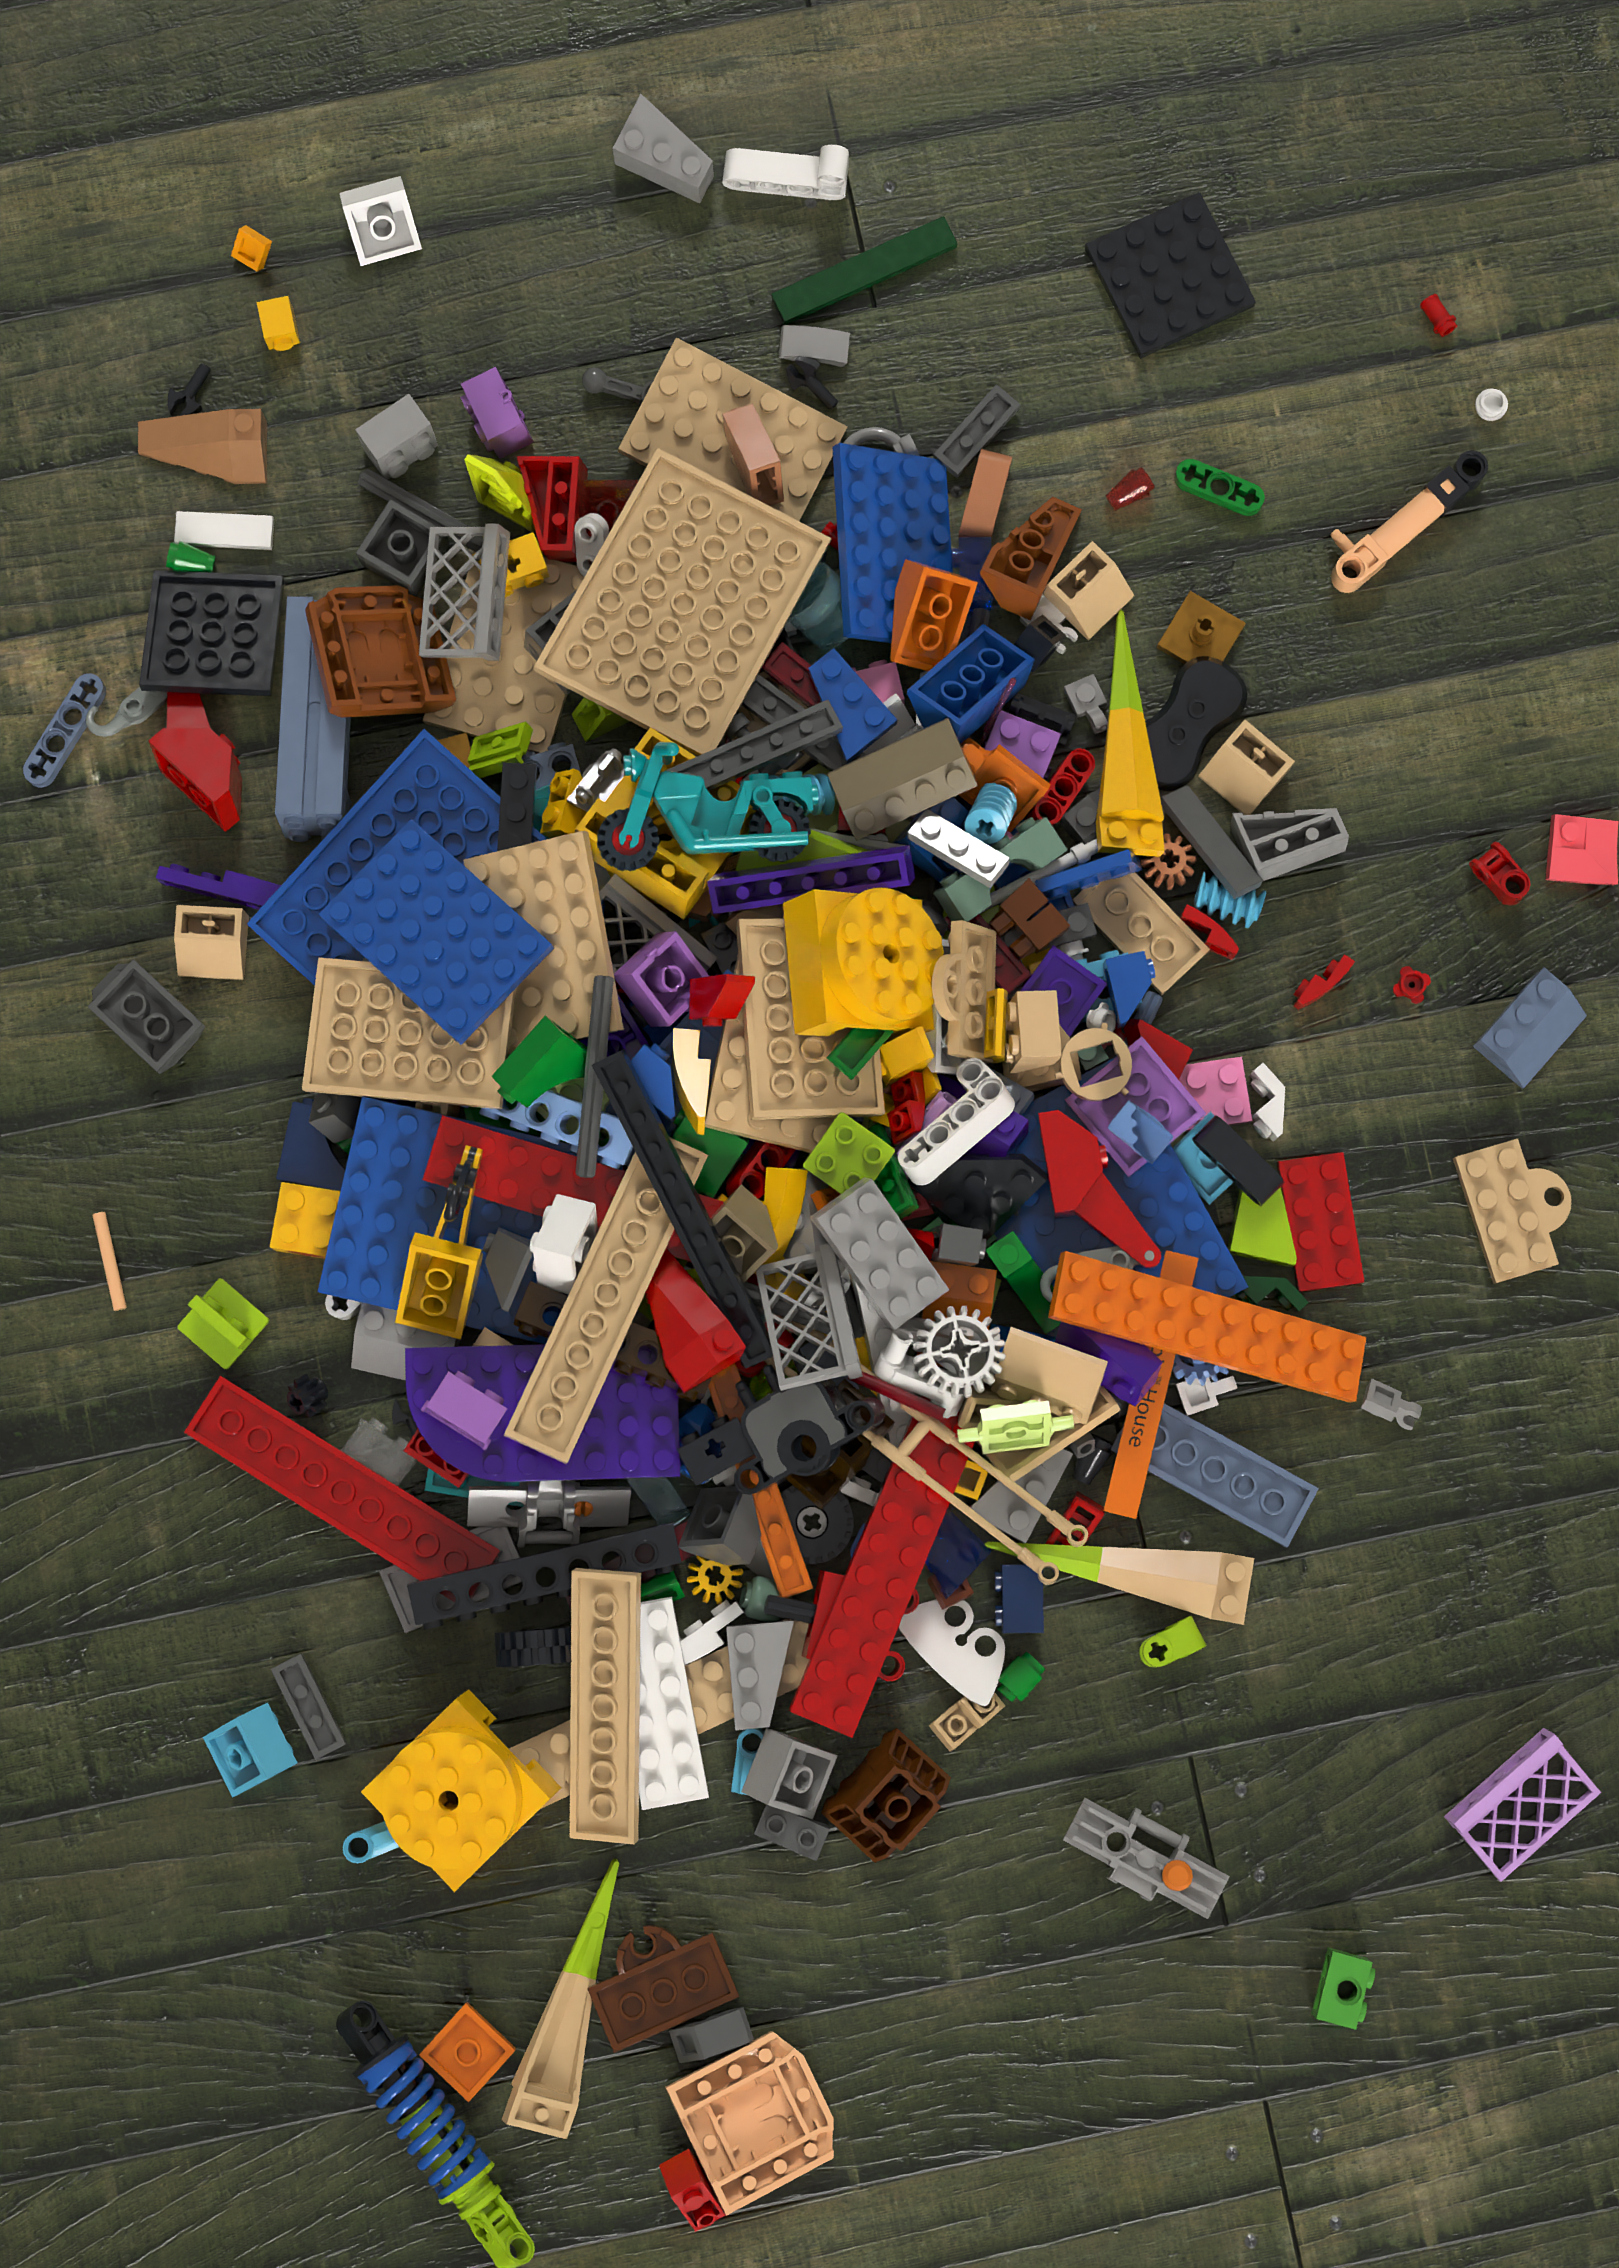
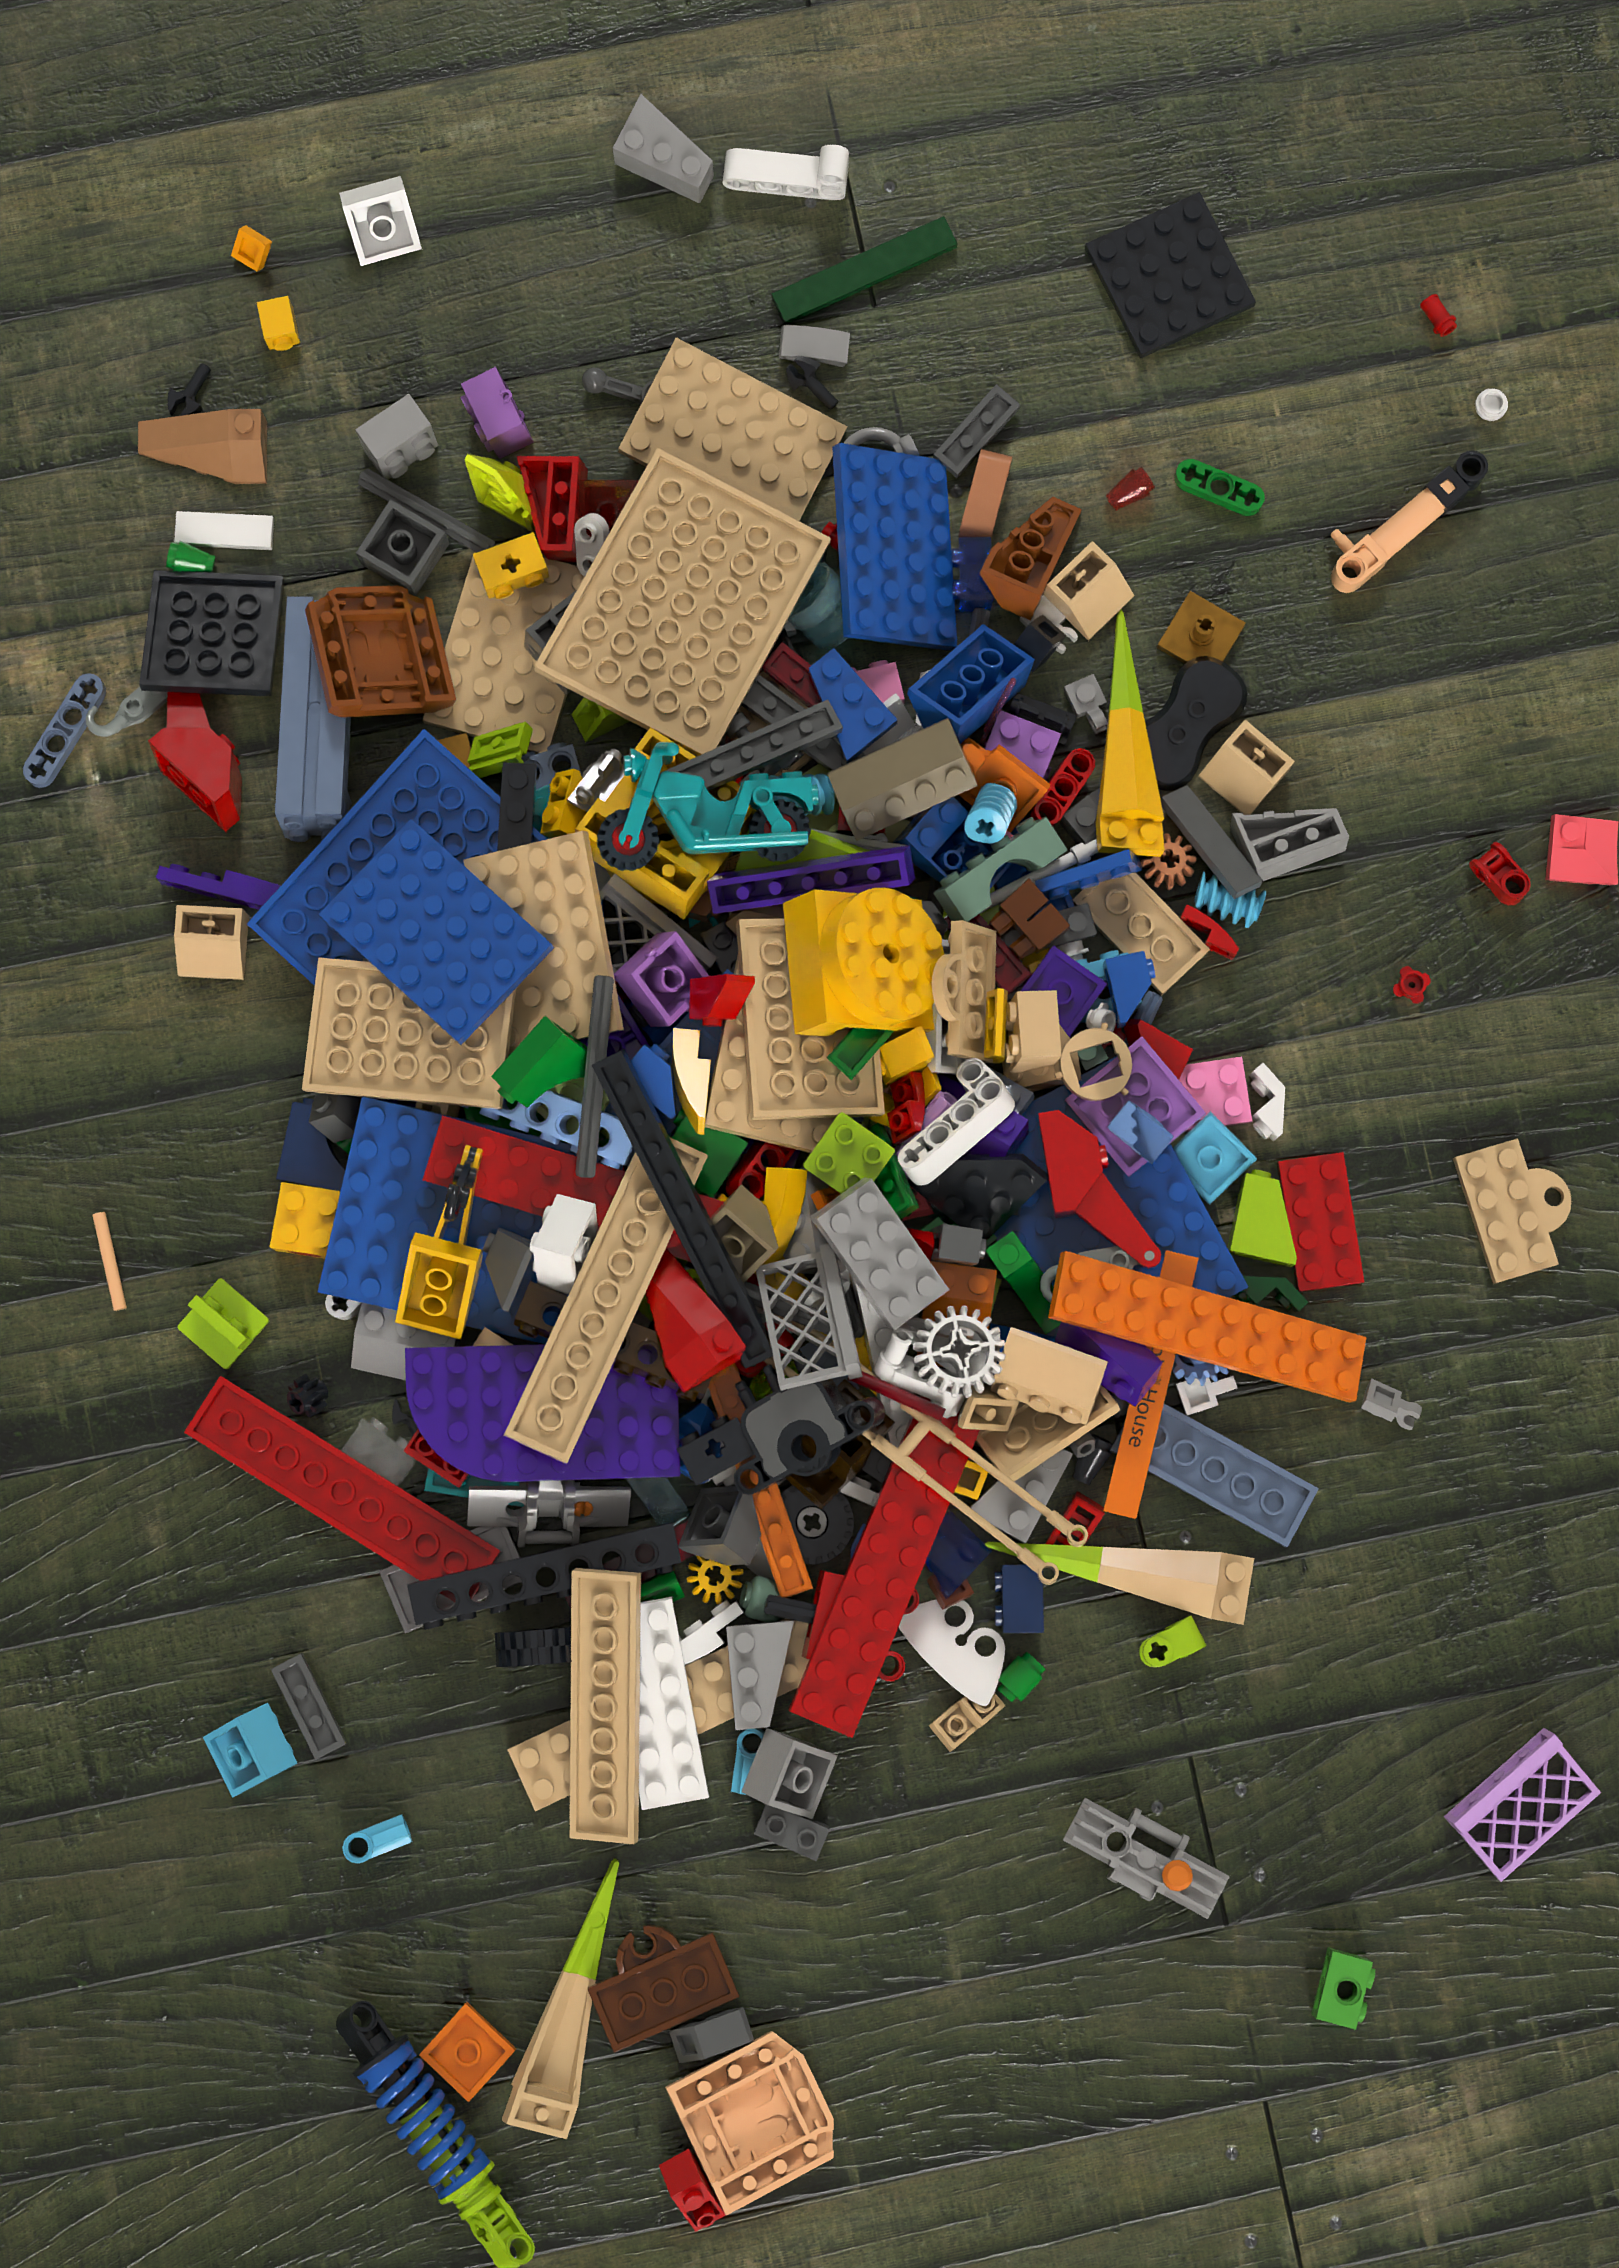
(145, 1015): dark grey slope -> none
(466, 1408): medium lavender brick -> none
(489, 587): light grey fence -> none
(491, 1785): yellow piece -> none
(754, 454): nougat slope -> none
(887, 1797): reddish brown slope -> none
(928, 614): orange slope -> none
(958, 848): plate -> none
(1015, 1427): yellowish green plate -> none
(1238, 1160): black beam -> none
(1317, 987): red slope -> none
(1531, 1028): sand blue slope -> none

